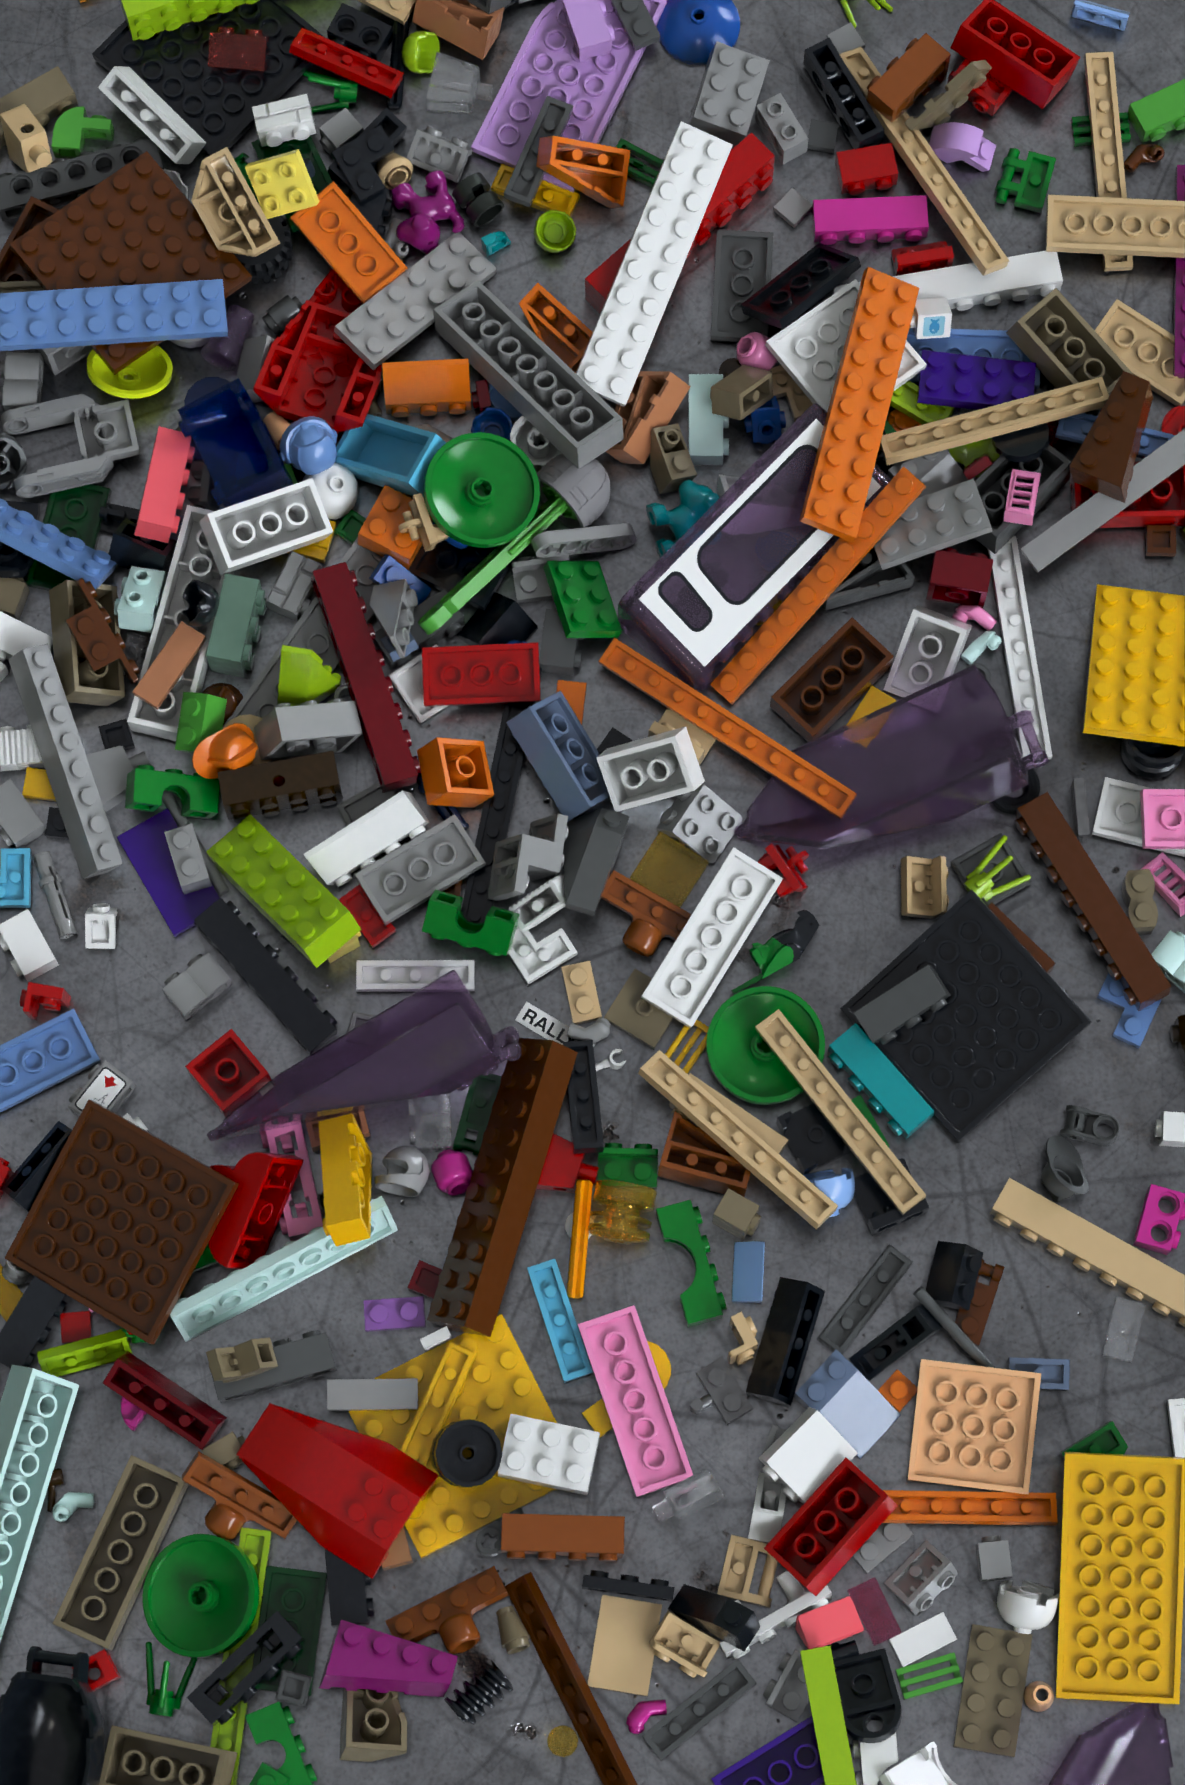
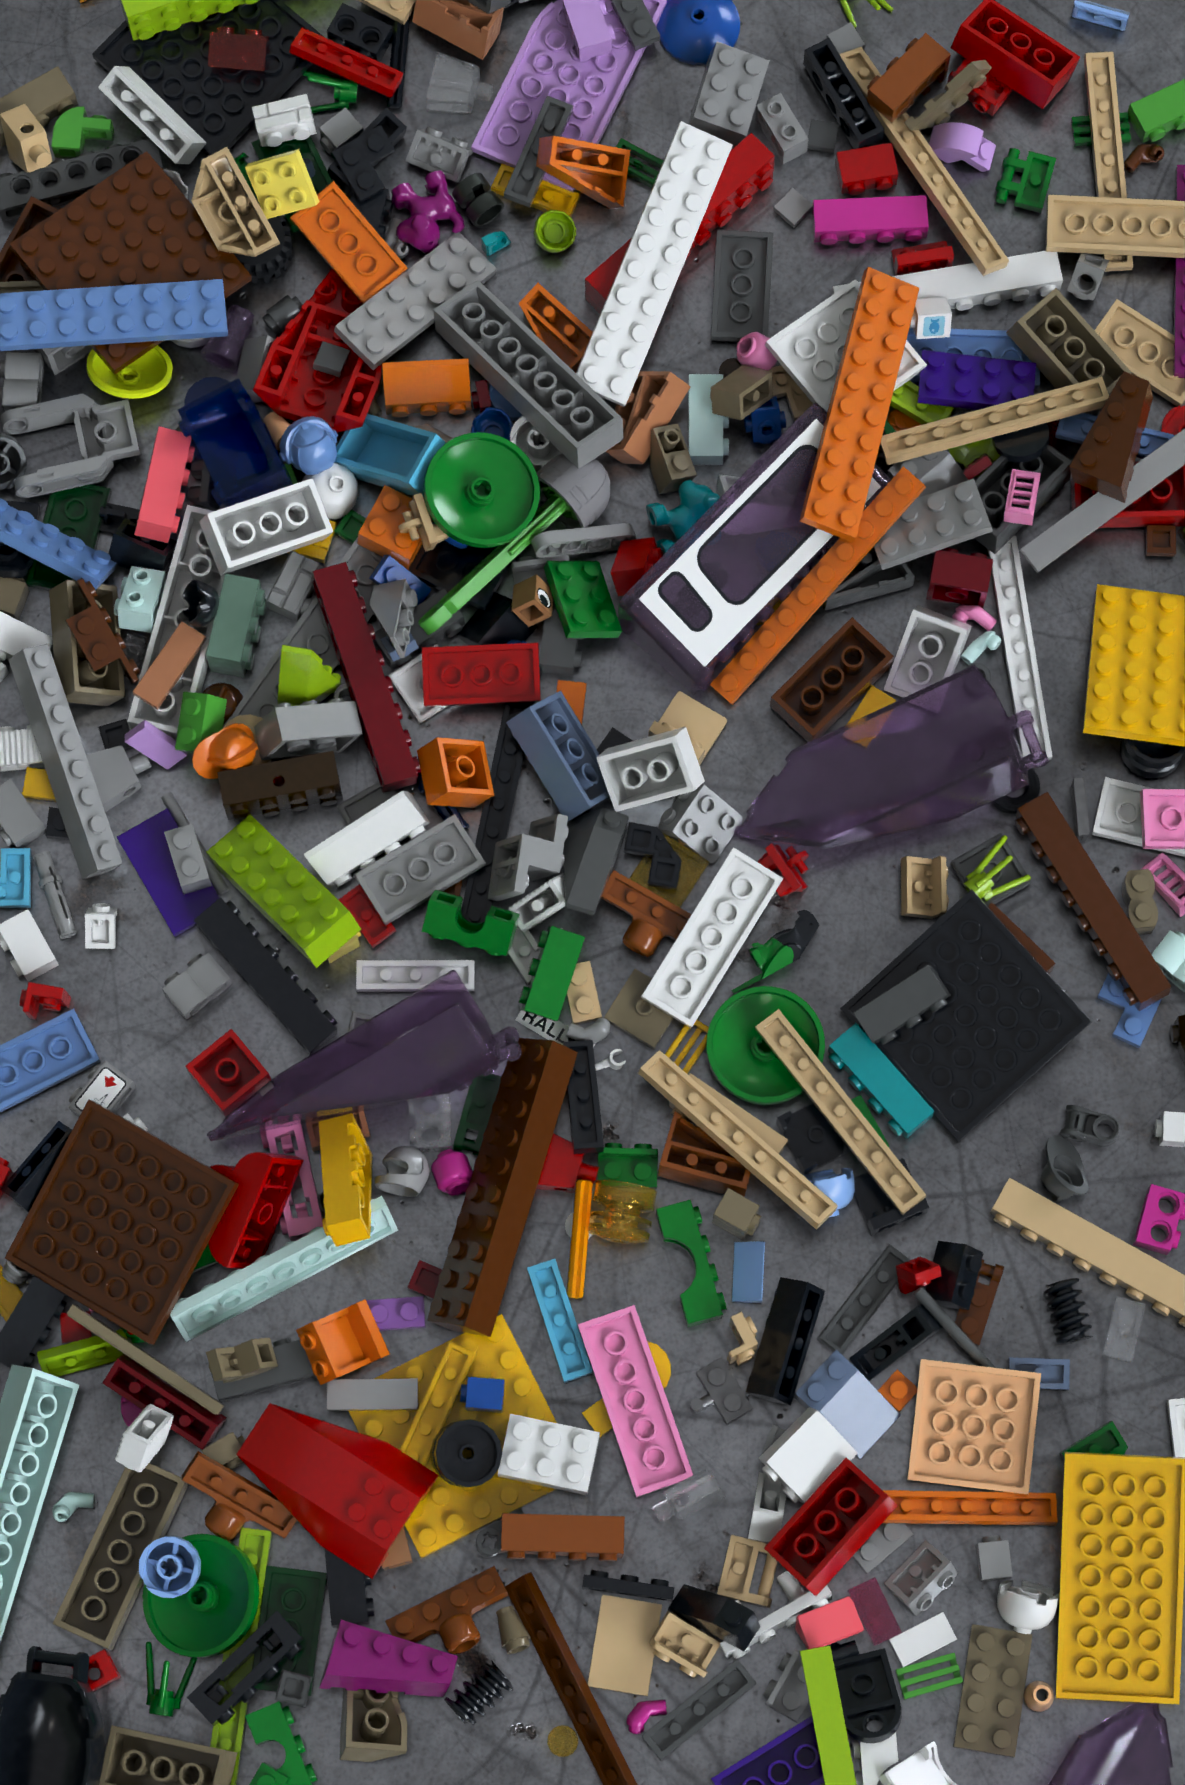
(56, 1479): dark brown hand -> none
(144, 1438): none -> white brick
(145, 1359): none -> dark tan tile
(154, 744): none -> lavender tile
(170, 1566): none -> light blue cylinder
(197, 794): green arch -> none
(331, 359): none -> dark grey tile
(342, 1342): none -> orange panel
(394, 170): tan cone -> none
(420, 51): lime hair -> none
(435, 1339): white tile -> none
(483, 1394): none -> blue brick
(532, 600): none -> medium nougat brick
(551, 973): none -> green brick
(633, 561): none -> red brick
(651, 842): none -> black tile
(727, 728): orange plate -> none
(800, 286): black plate -> none
(916, 1273): none -> red bracket
(1067, 1311): none -> black piece
(1092, 266): none -> light grey brick

